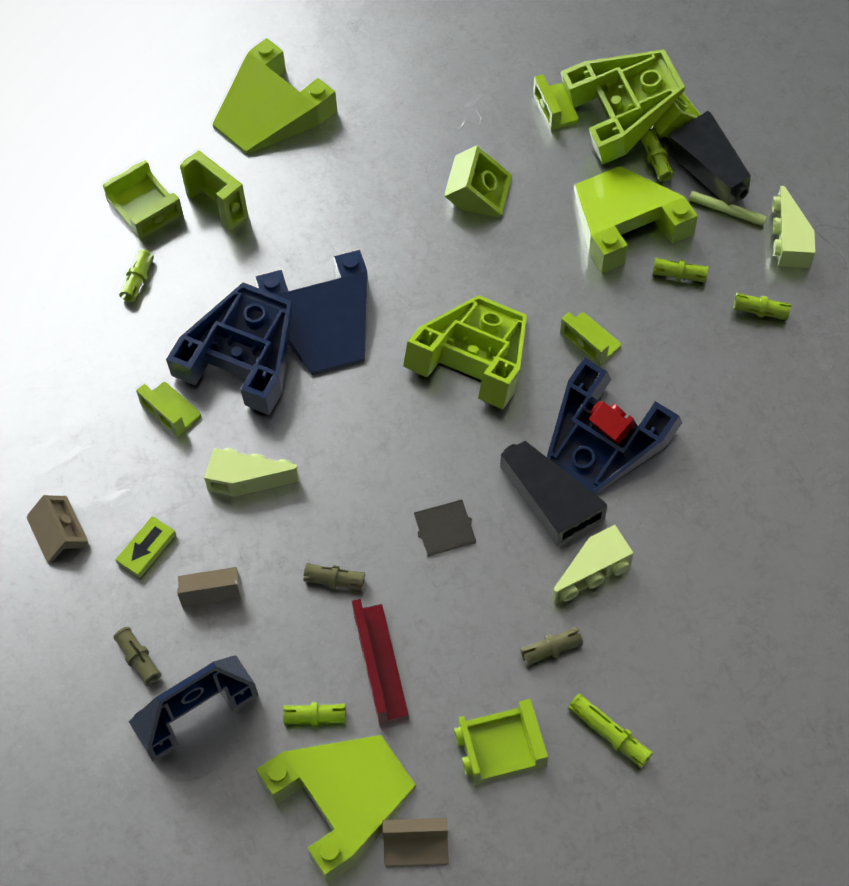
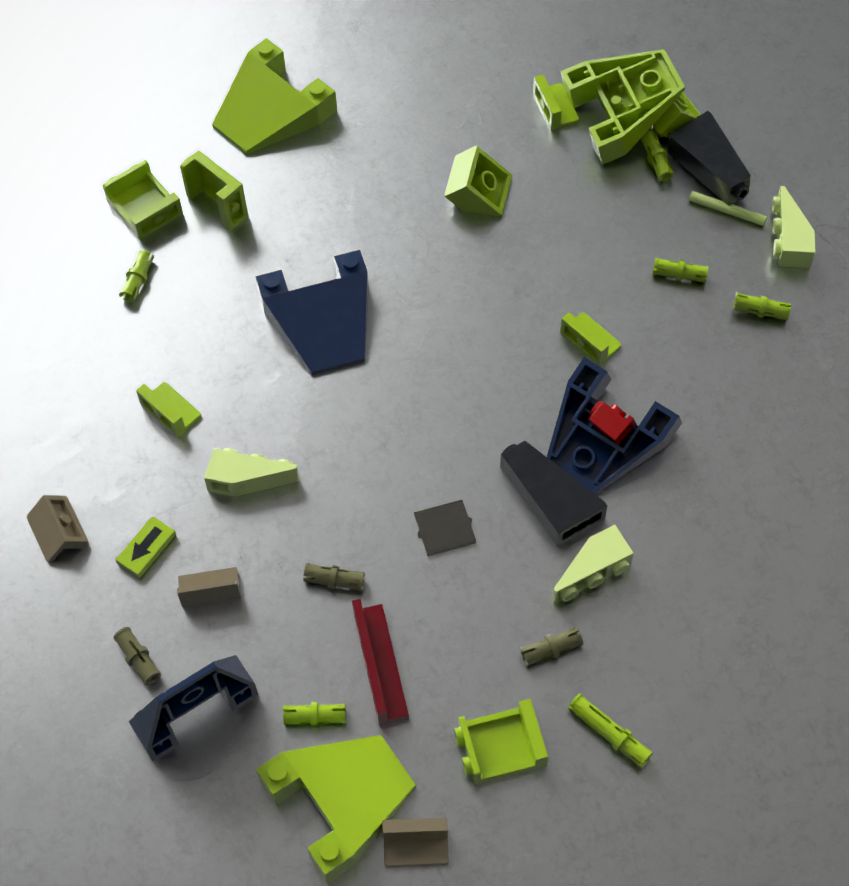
(242, 336): dark blue wedge -> none
(474, 339): lime wedge -> none
(625, 201): lime wedge -> none

